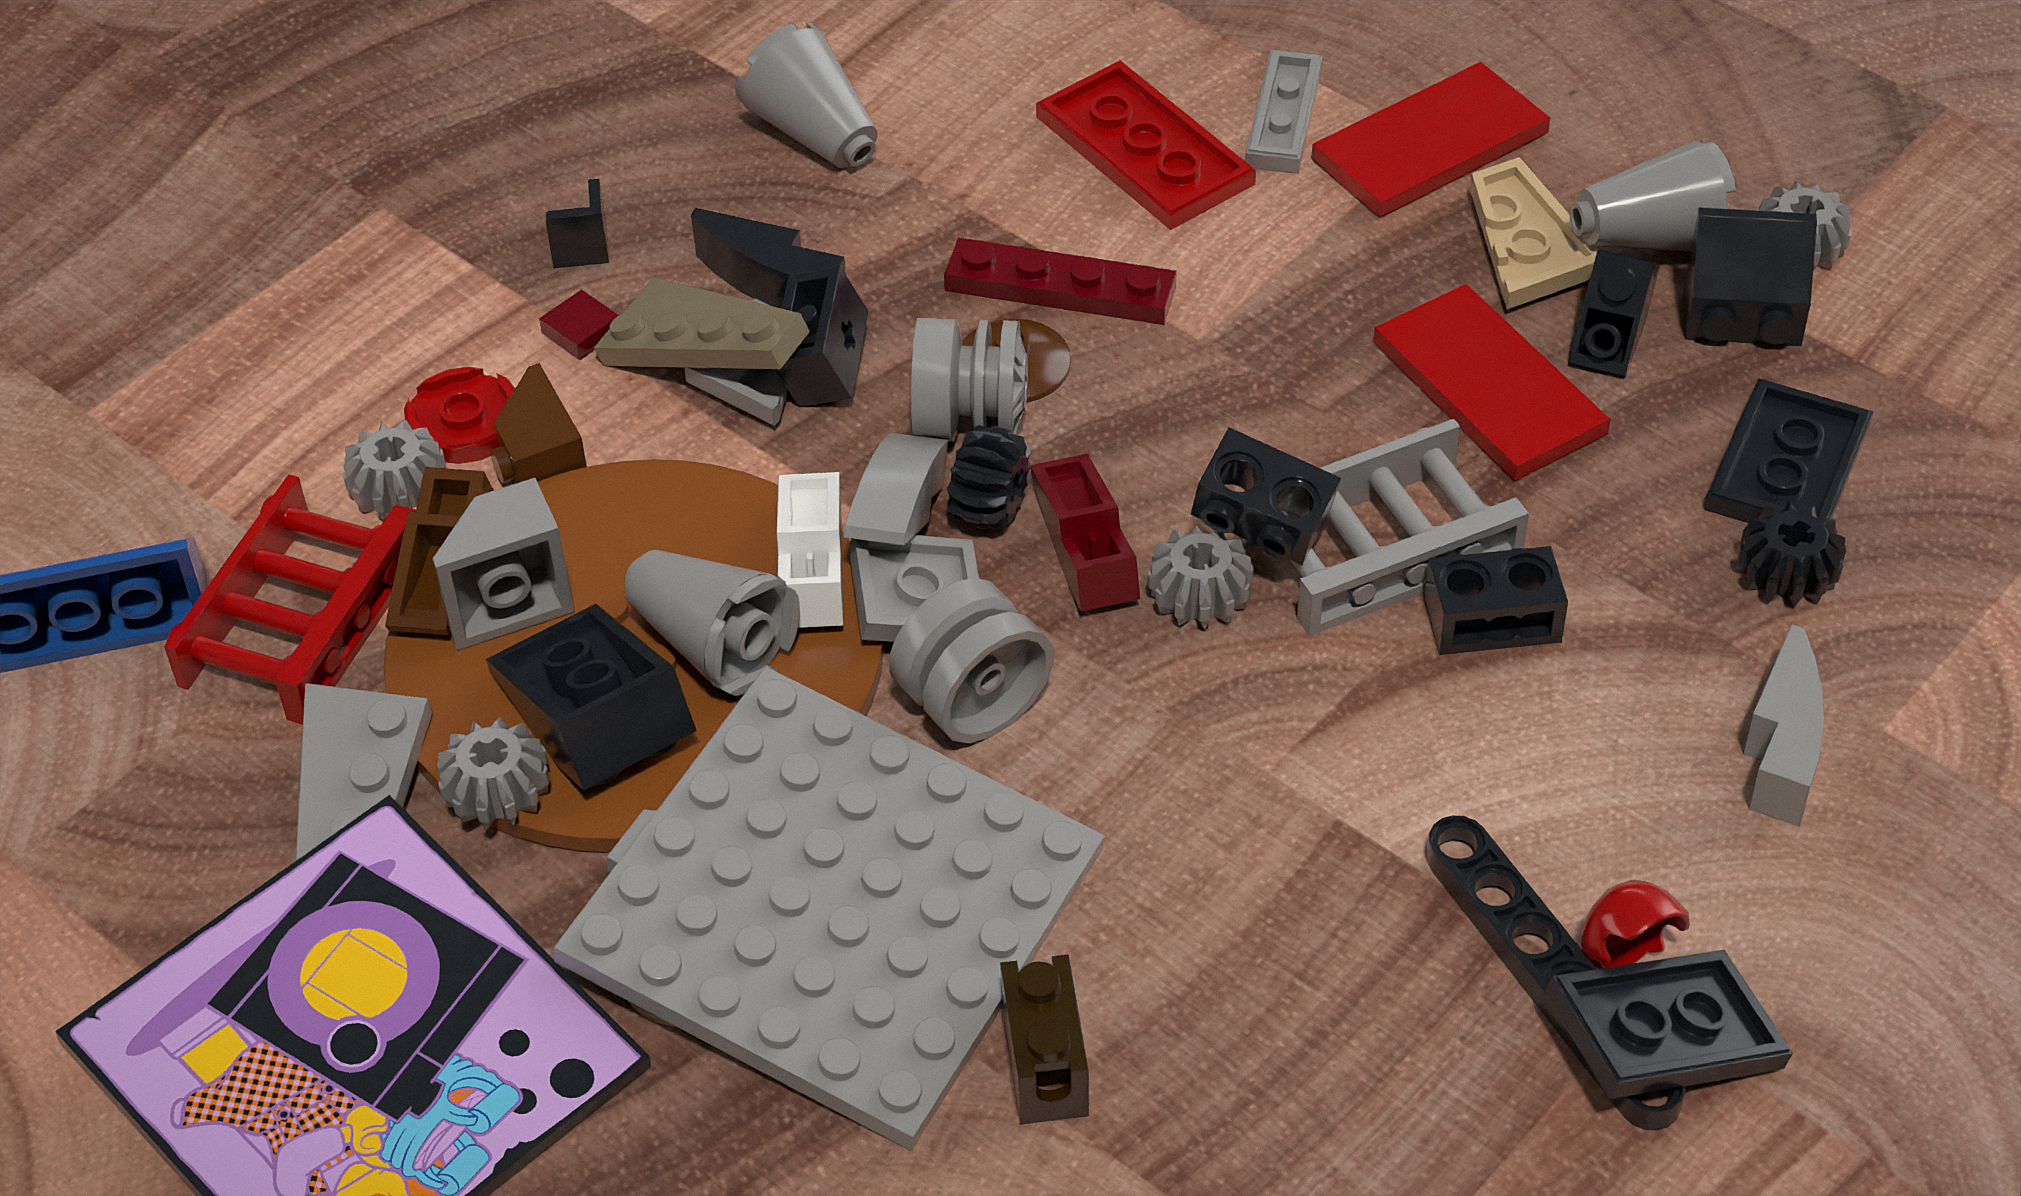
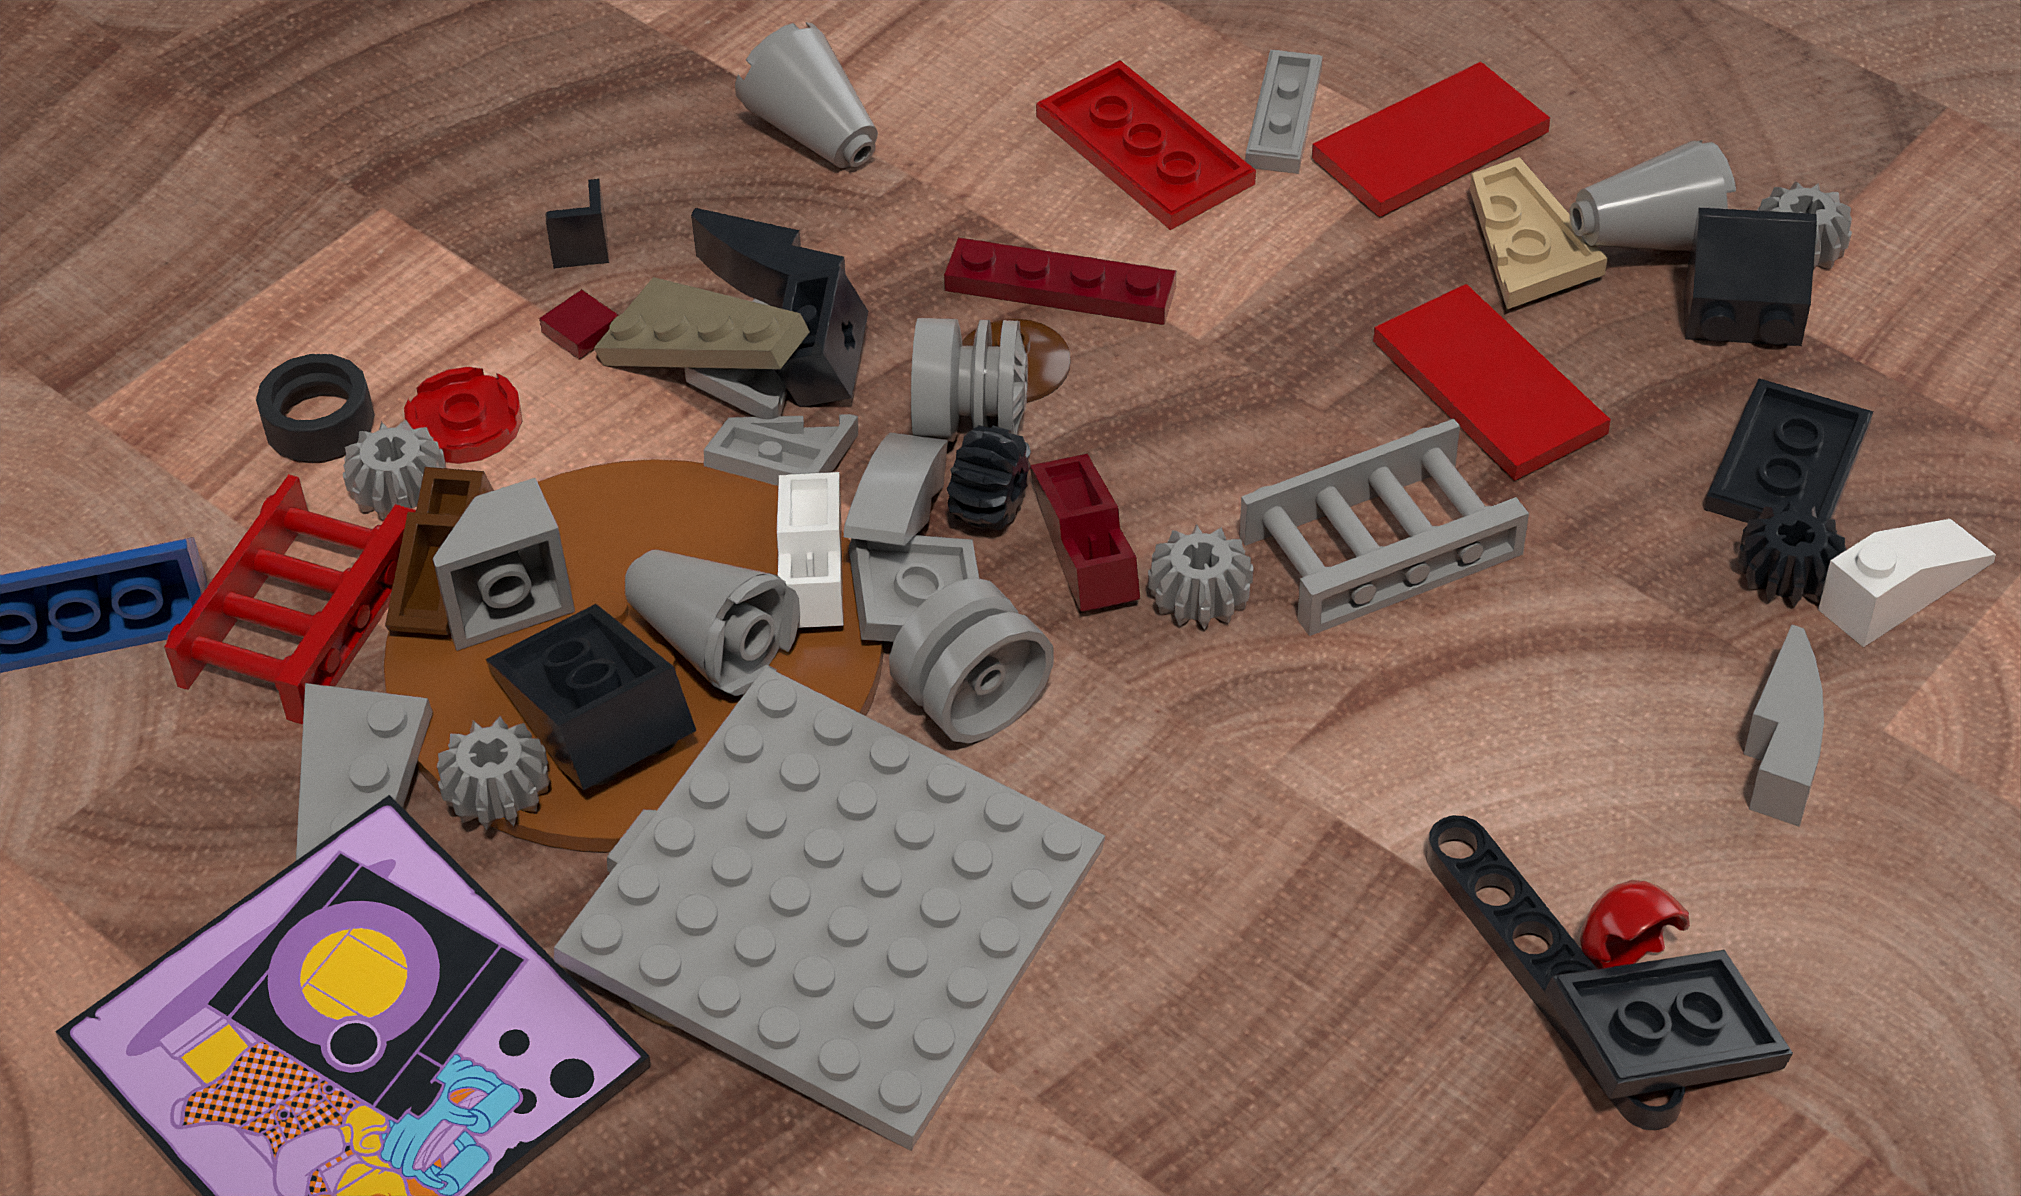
(306, 378): none -> black tyre
(535, 433): reddish brown slope -> none
(778, 446): none -> light grey wing
(1044, 1037): dark brown brick -> none
(1271, 484): black brick -> none
(1495, 600): black brick -> none
(1614, 312): black slope -> none
(1898, 575): none -> white slope

